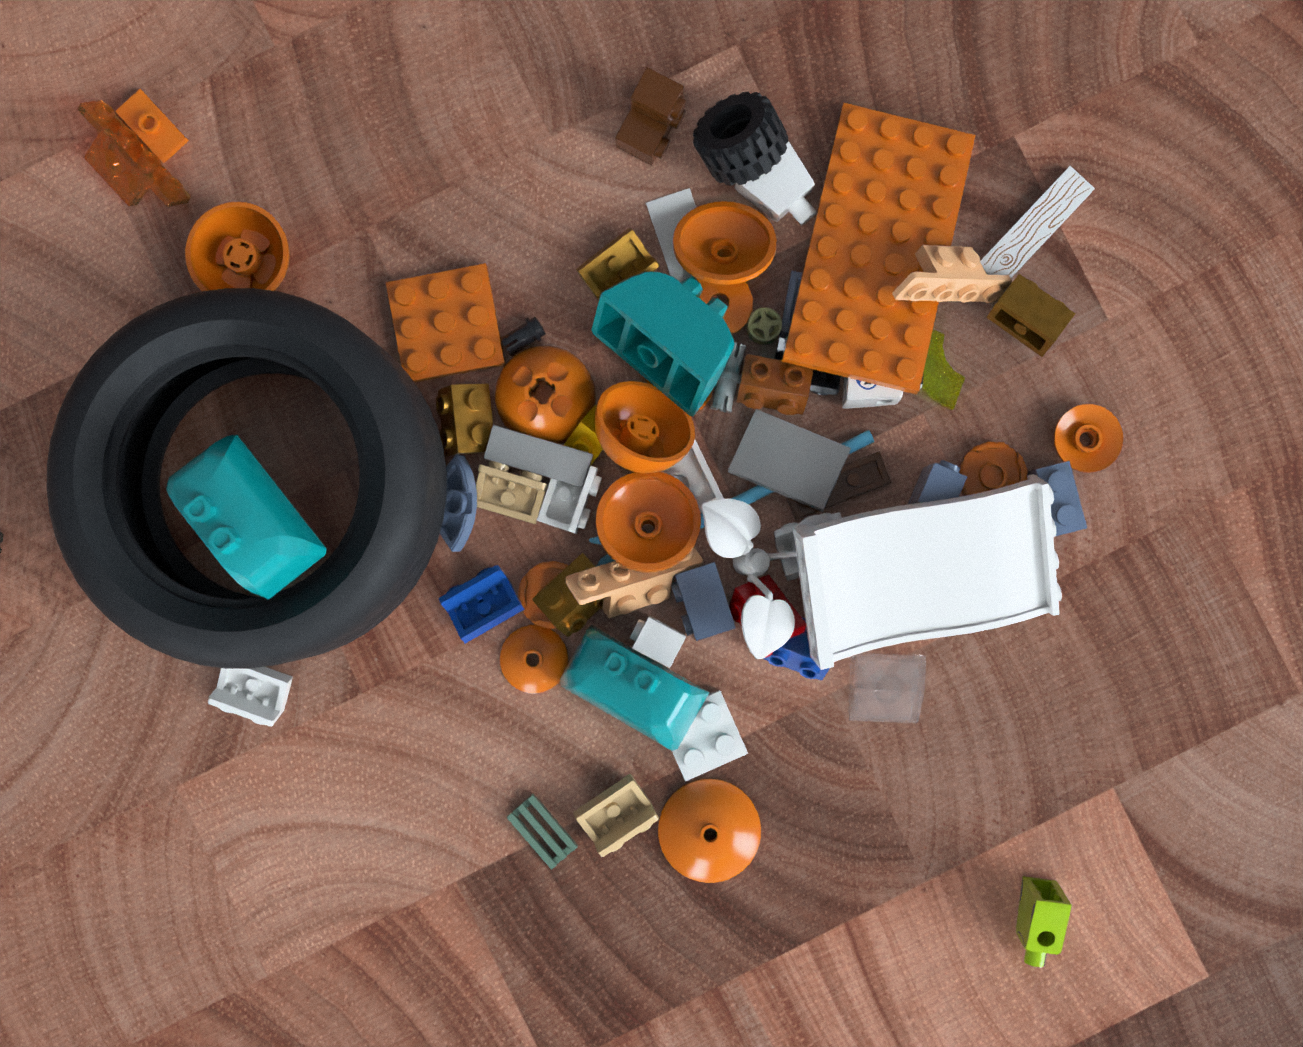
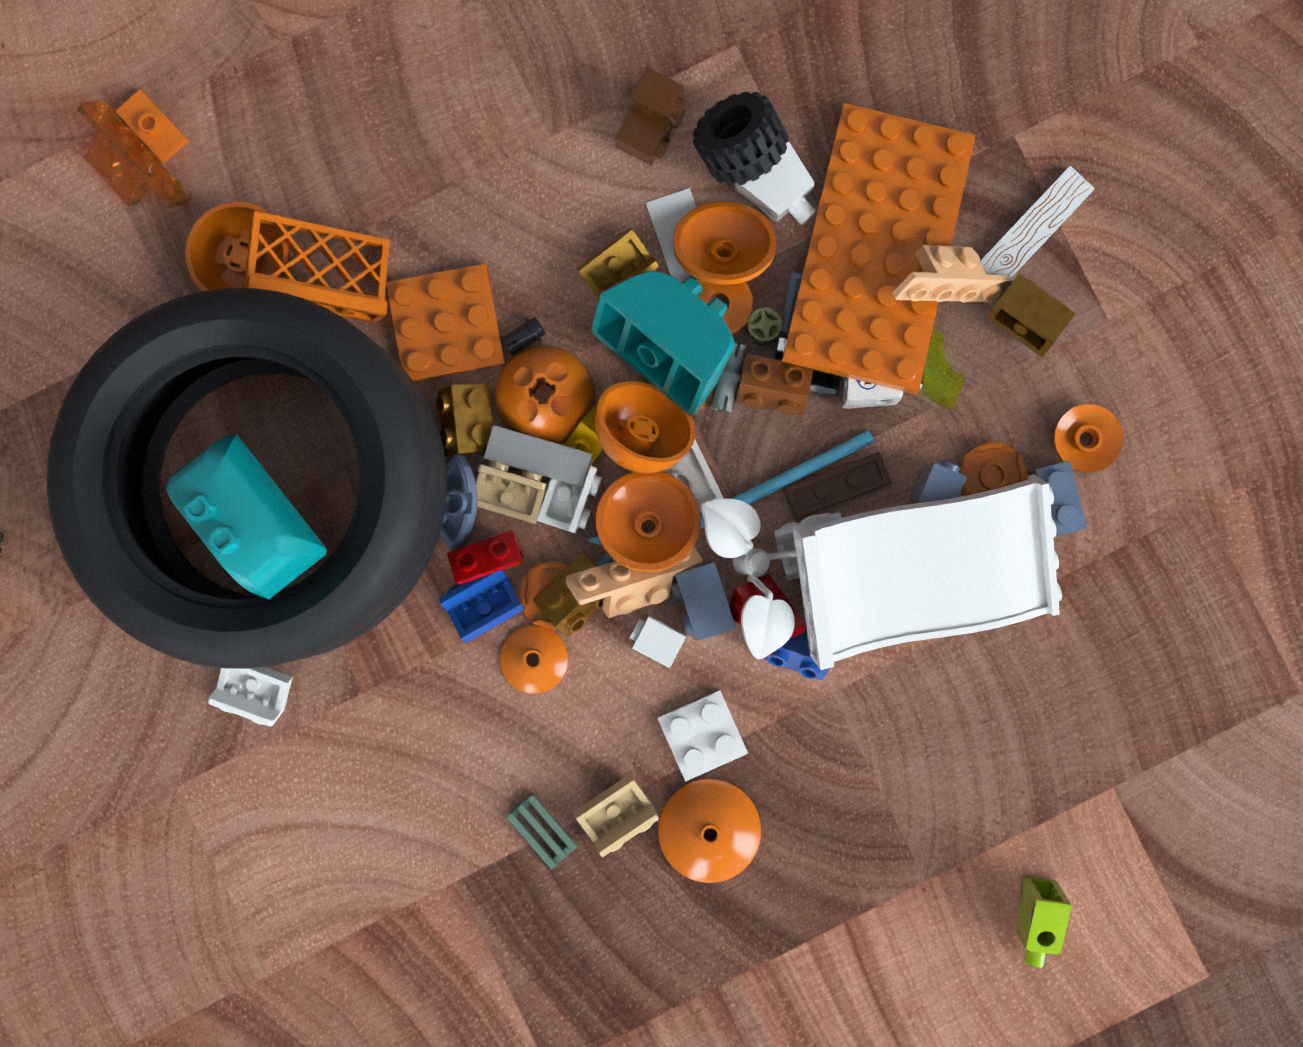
(344, 303): none -> orange fence
(485, 557): none -> red bracket
(633, 688): teal hips -> none
(789, 460): light grey tile -> none
(886, 687): clear slope -> none

